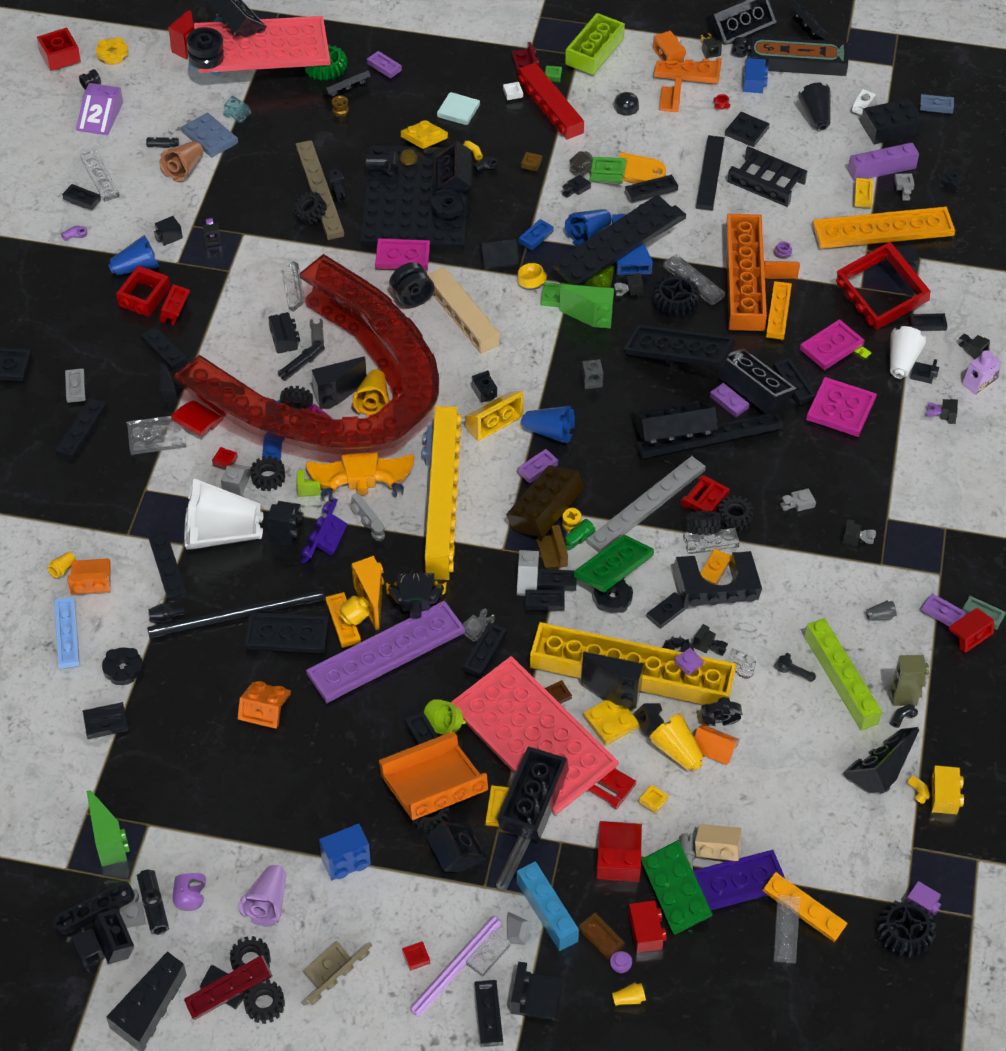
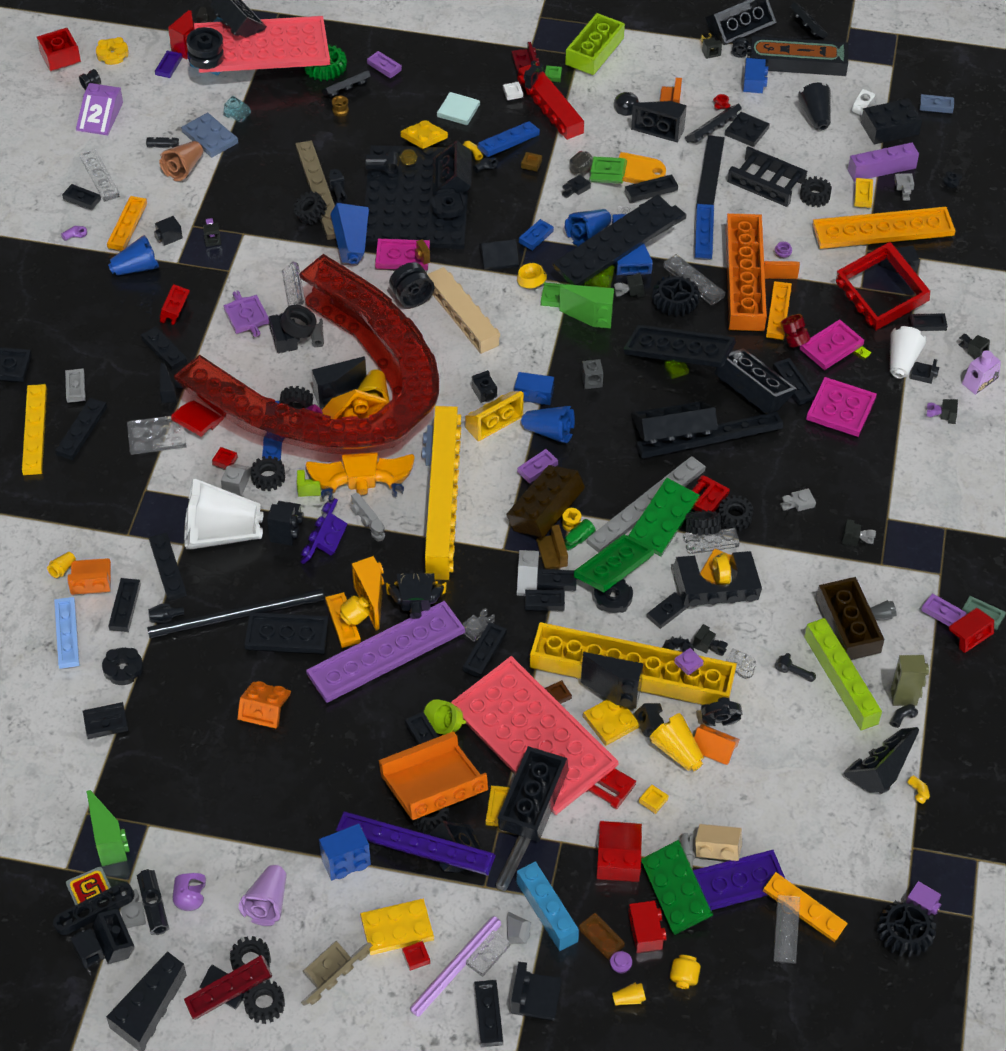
(34, 429): none -> yellow plate
(88, 885): none -> sticker
(124, 605): none -> black plate
(127, 223): none -> light orange plate
(148, 278): red window -> none
(168, 64): none -> dark purple tile
(246, 314): none -> medium lavender plate
(294, 329): none -> black tyre
(306, 356): black pin -> none
(350, 231): none -> blue slope
(353, 404): none -> light orange slope
(397, 926): none -> yellow plate
(420, 844): none -> dark purple tile
(422, 252): none -> pearl gold plate
(508, 139): none -> blue plate
(531, 75): none -> black plate
(535, 387): none -> blue brick
(659, 119): none -> black slope
(664, 516): none -> green plate
(668, 47): orange brick -> none
(676, 369): none -> clear neon green tile
(685, 971): none -> yellow head
(700, 71): orange wing -> none
(704, 231): none -> blue plate
(709, 126): none -> black plate
(722, 569): none -> yellow hat
(729, 400): medium lavender plate -> none
(794, 329): none -> dark red wheel
(815, 185): none -> black tyre
(850, 617): none -> dark brown brick
(946, 790): yellow brick -> none

